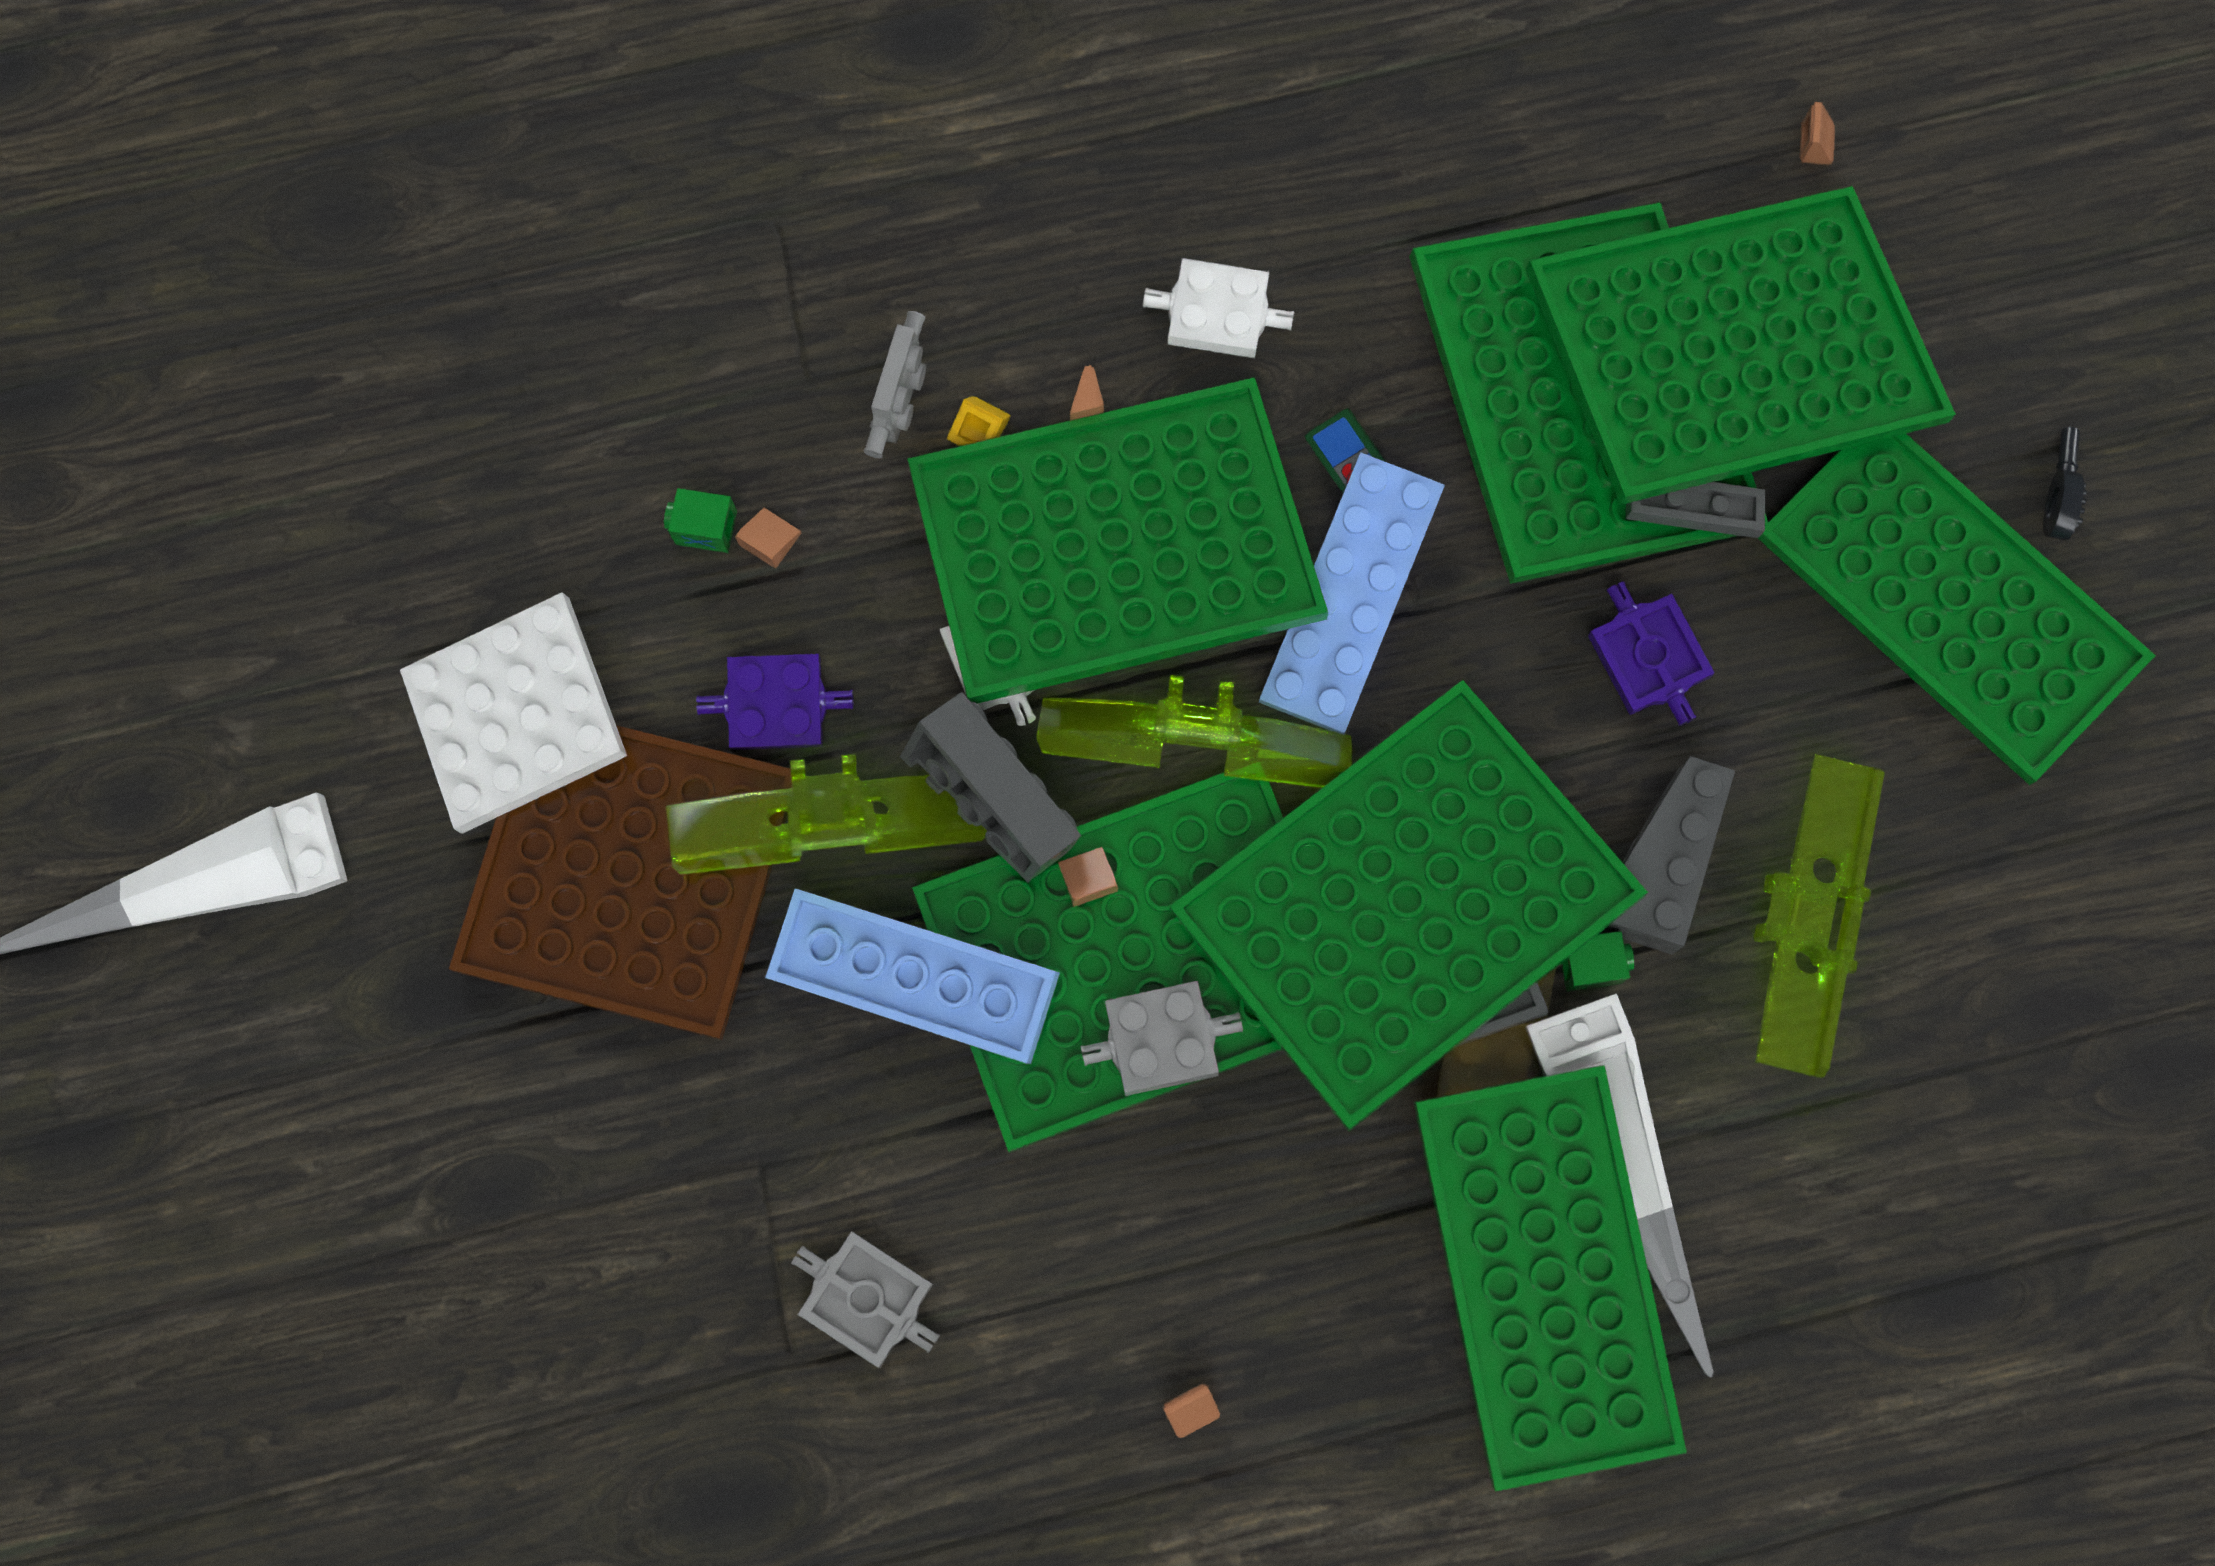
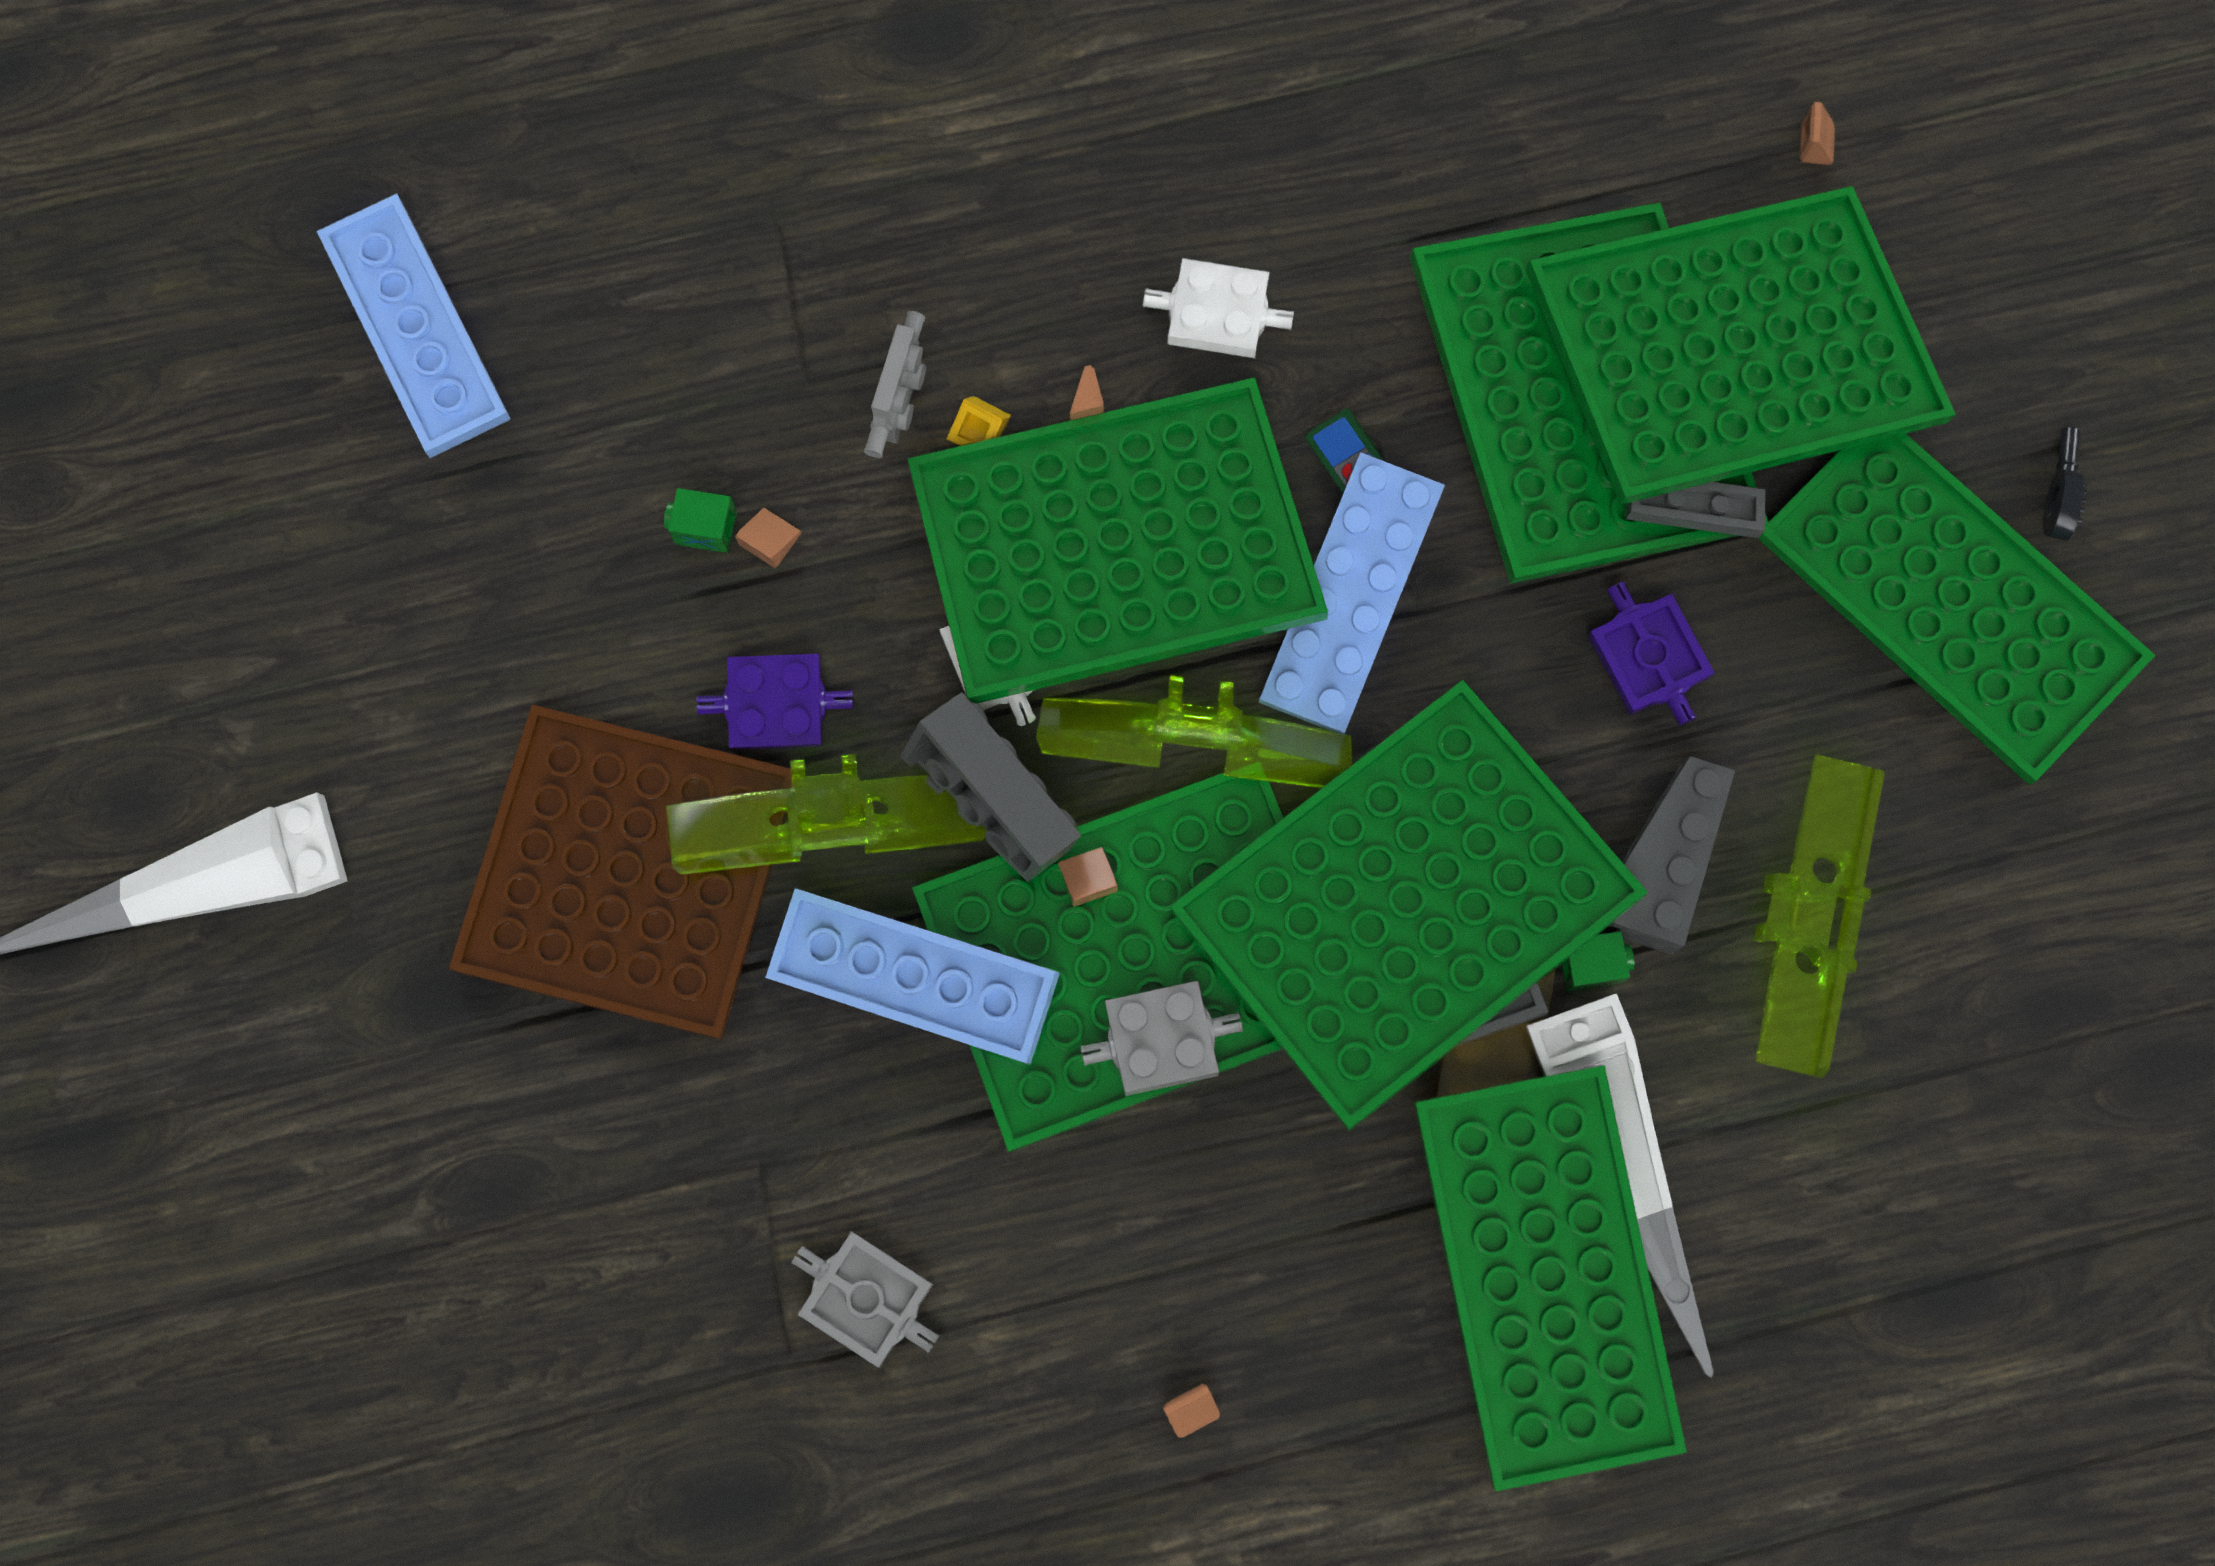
(413, 326): none -> light blue plate
(512, 713): white plate -> none

